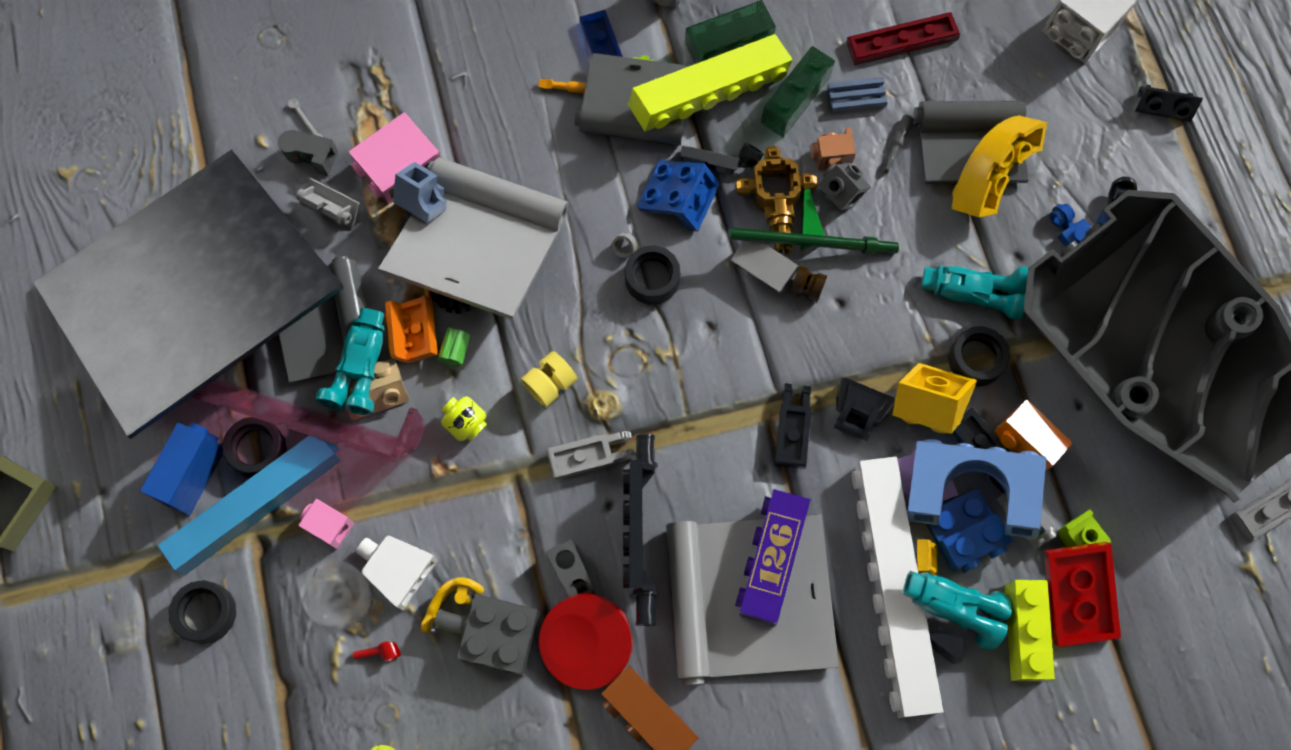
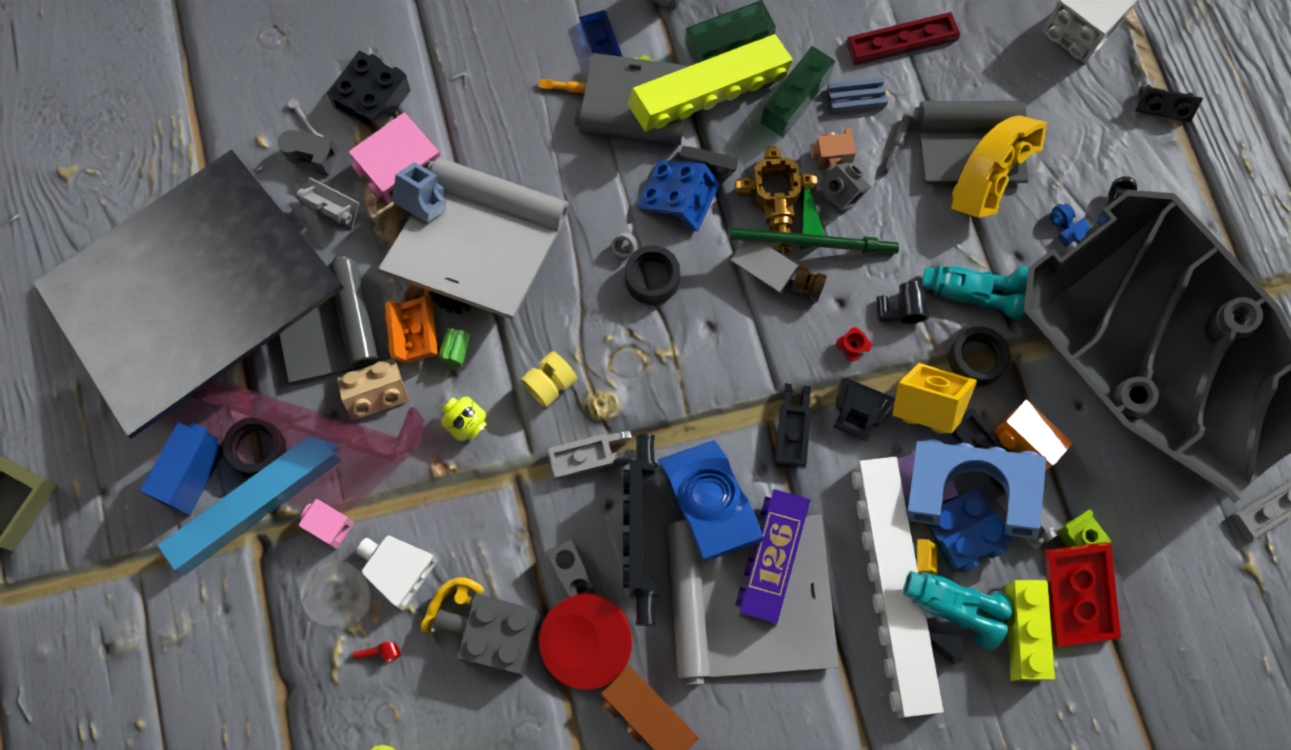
(184, 596): black tyre -> none
(357, 363): teal piece -> none
(369, 90): none -> black brick
(711, 500): none -> blue slope
(750, 155): black hinge -> none
(859, 338): none -> red plate
(911, 304): none -> black piece

